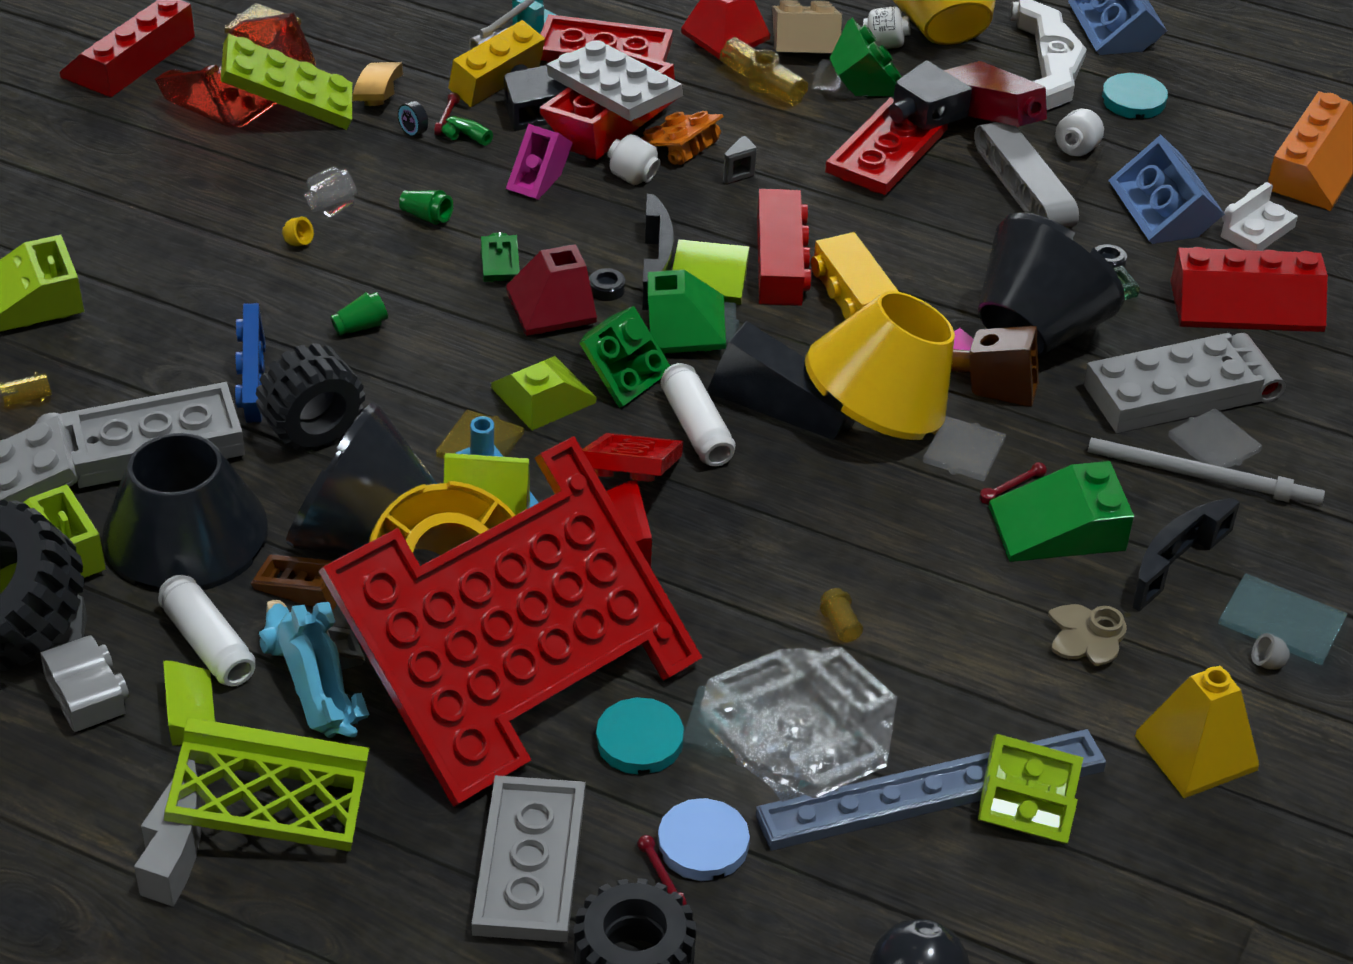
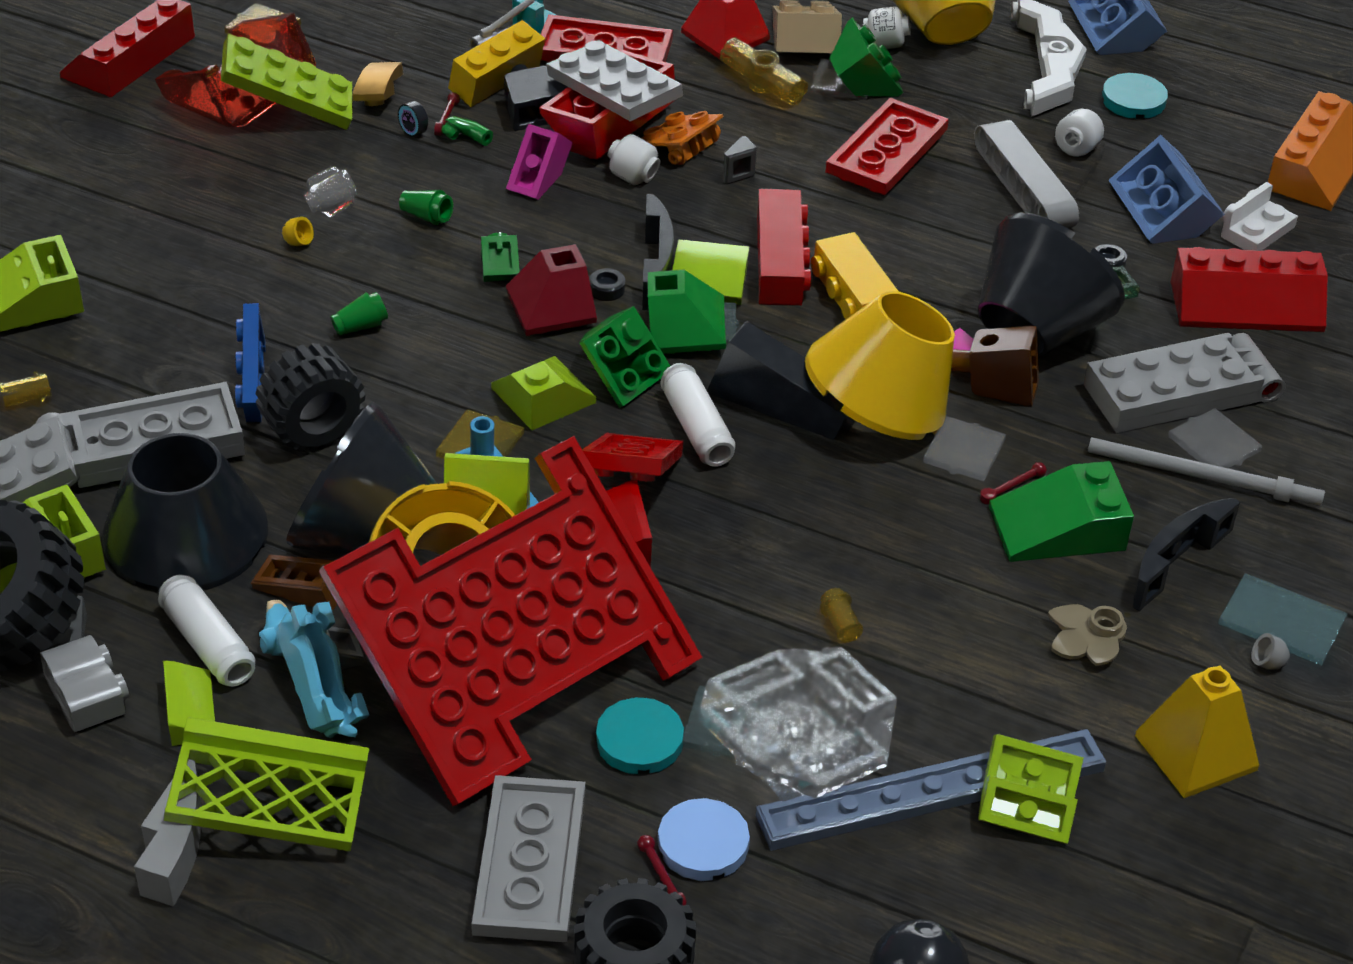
(930, 97): black torso -> none
(1002, 95): dark red slope -> none

